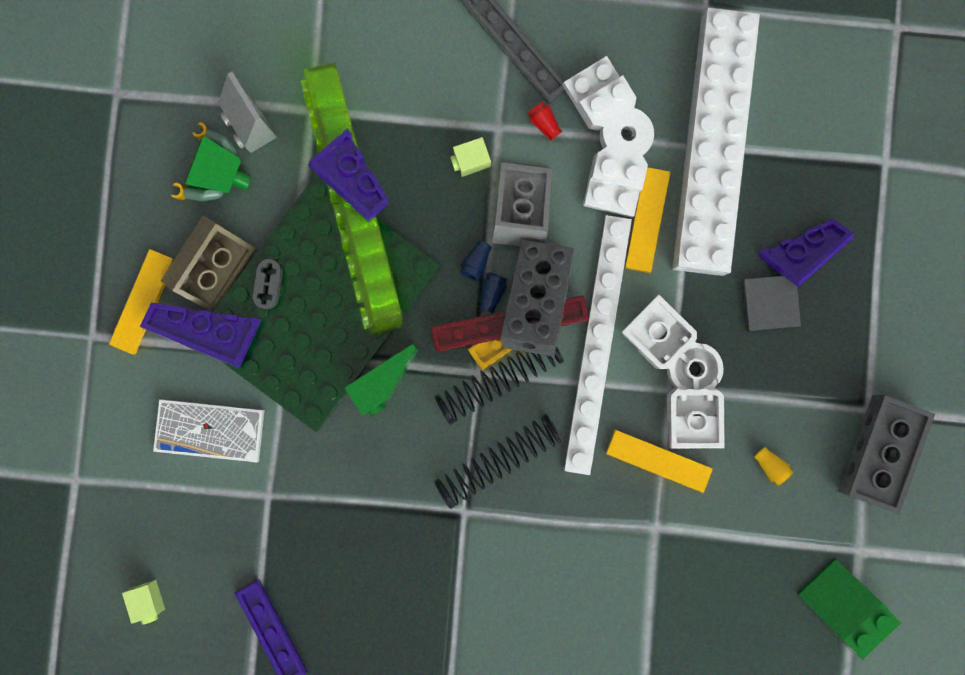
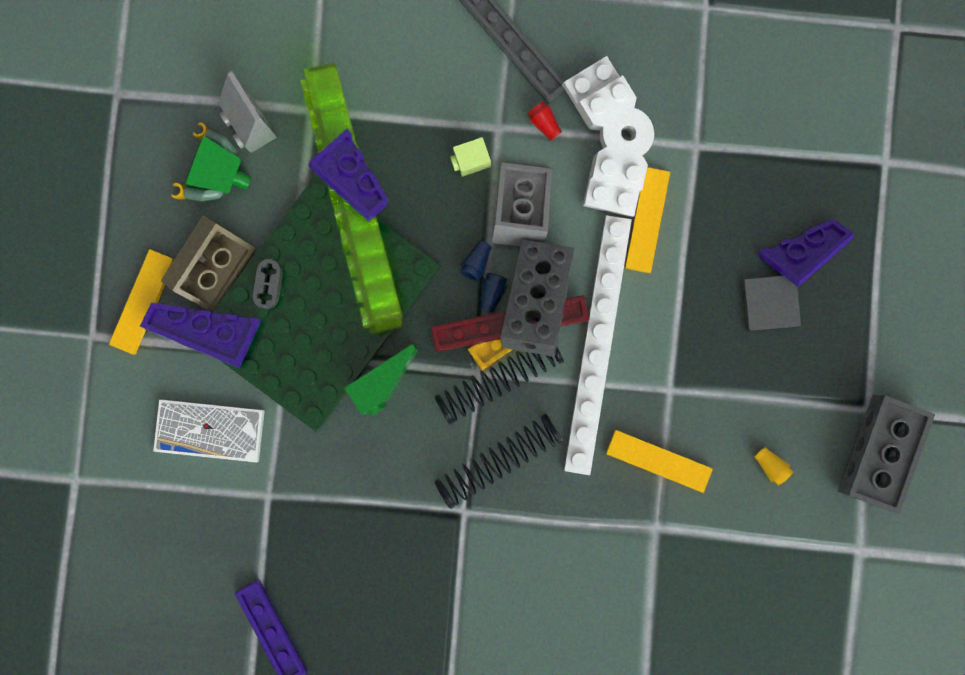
(143, 602): yellowish green brick -> none
(694, 404): white plate -> none
(716, 142): white brick -> none
(849, 609): green slope -> none

